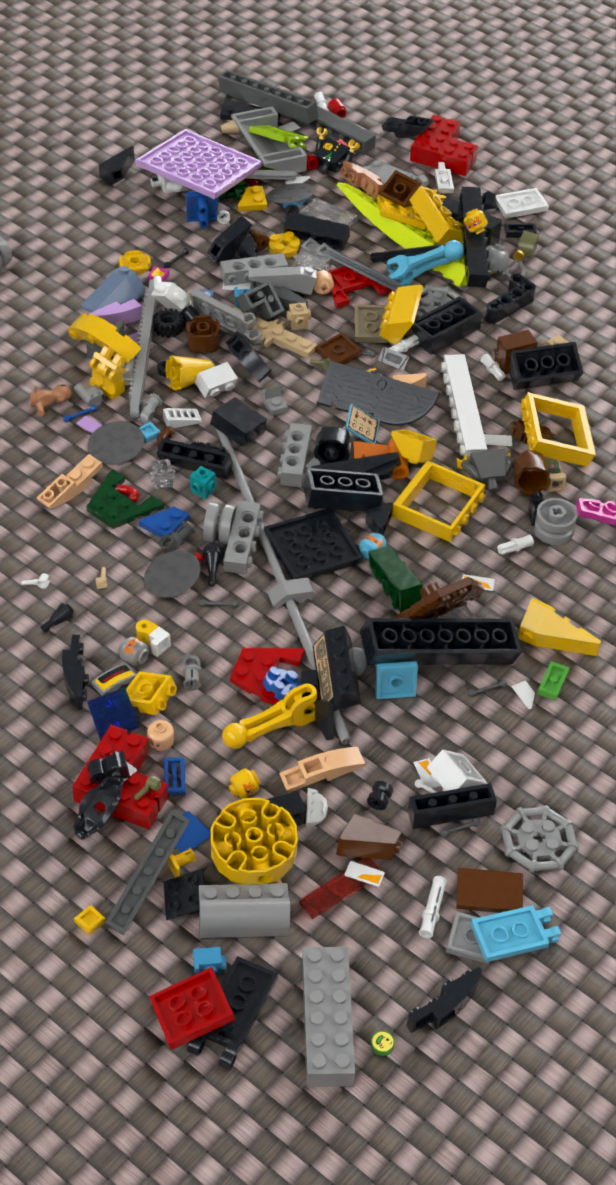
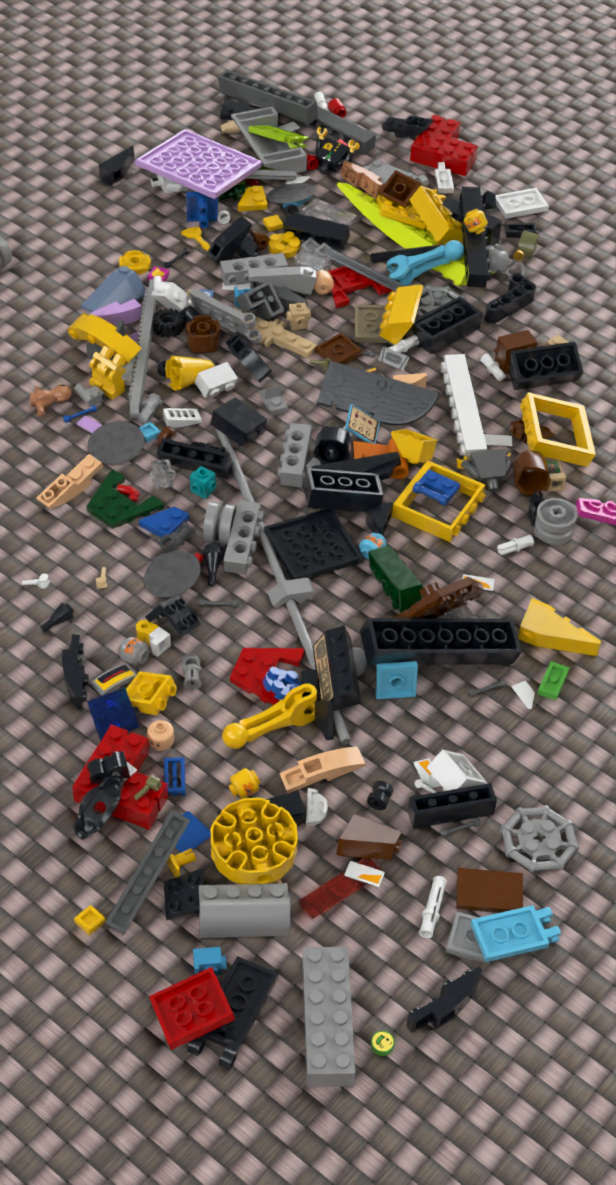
(177, 613): none -> black bracket
(195, 233): none -> yellow piece
(273, 223): none -> yellow tile
(436, 487): none -> blue plate

